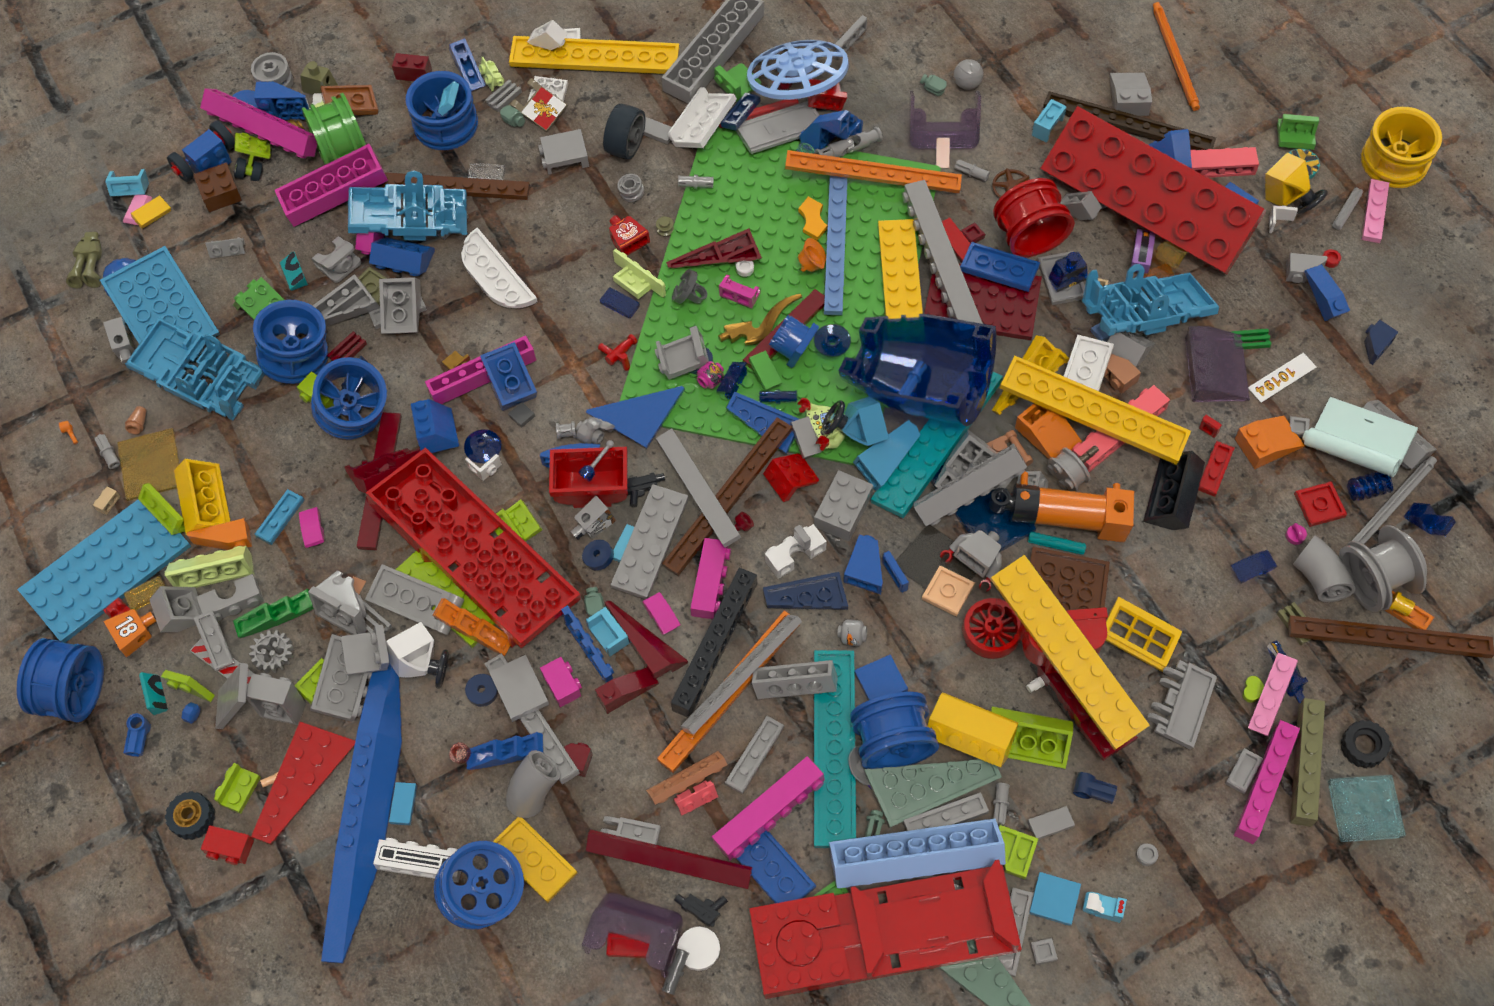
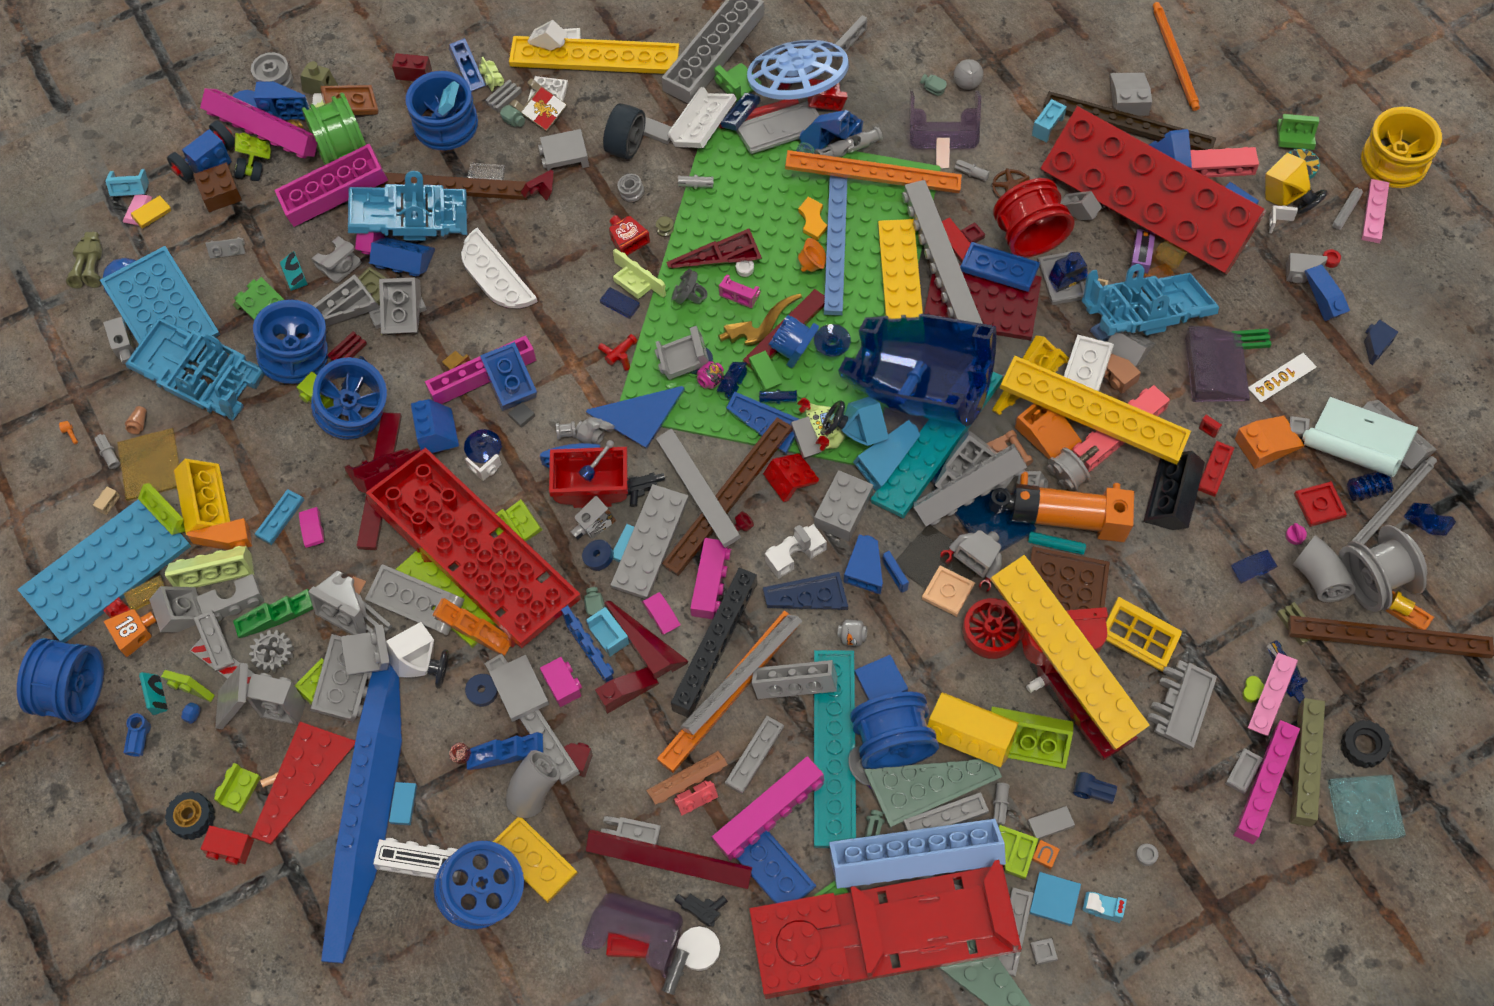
(540, 184): none -> dark red slope
(1045, 854): none -> orange tile

